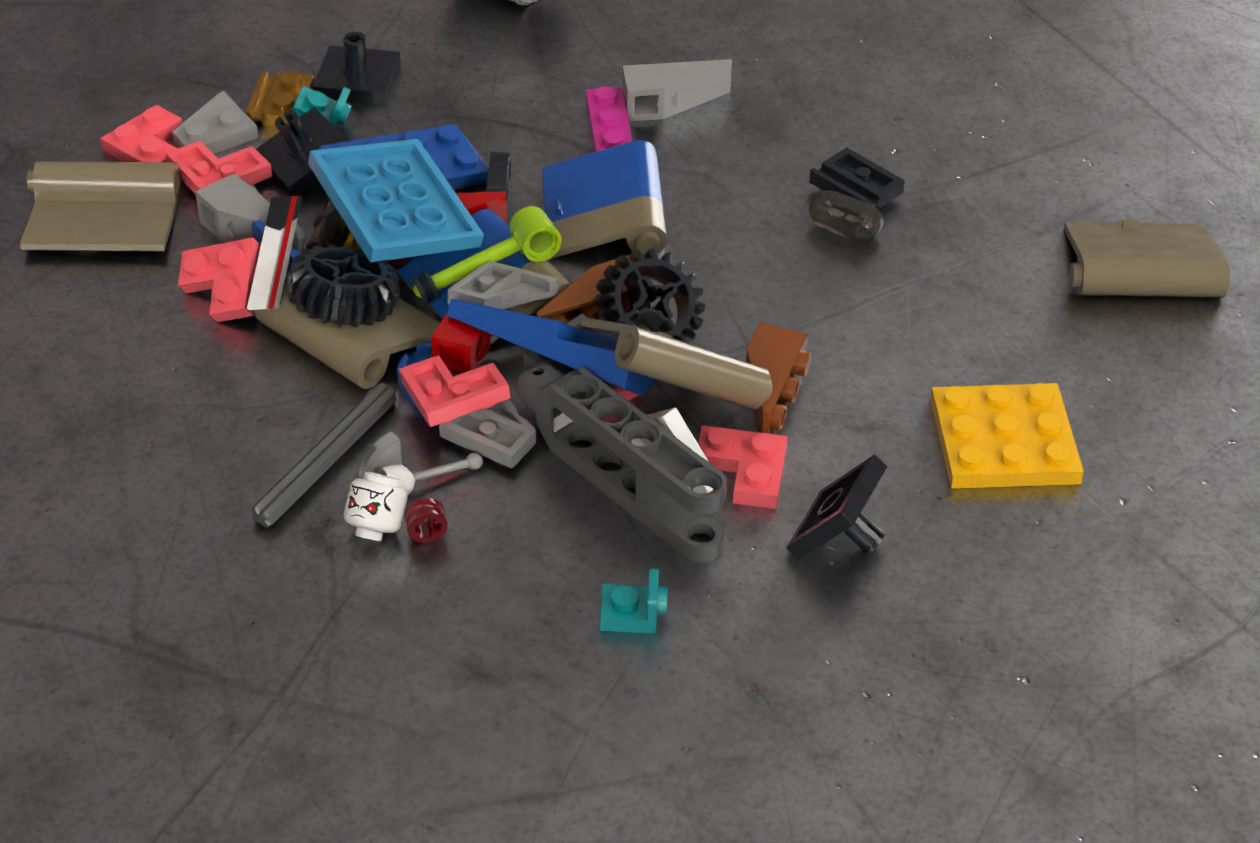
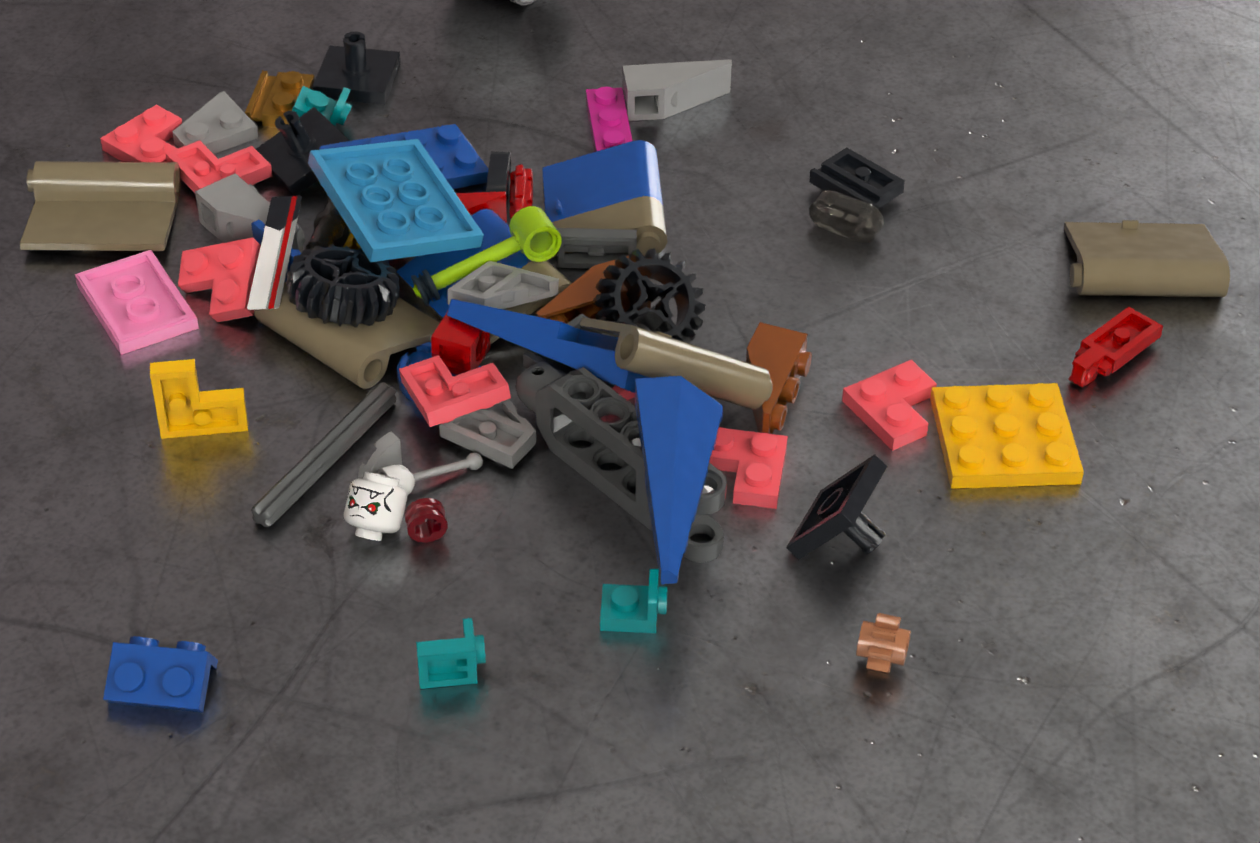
(136, 302): none -> bright pink tile
(159, 676): none -> blue bracket
(191, 412): none -> yellow plate
(451, 660): none -> teal bracket
(520, 189): none -> red axle
(594, 242): none -> dark grey tile
(677, 440): none -> blue wedge
(883, 643): none -> nougat gear
(886, 403): none -> coral plate
(1113, 345): none -> red hinge

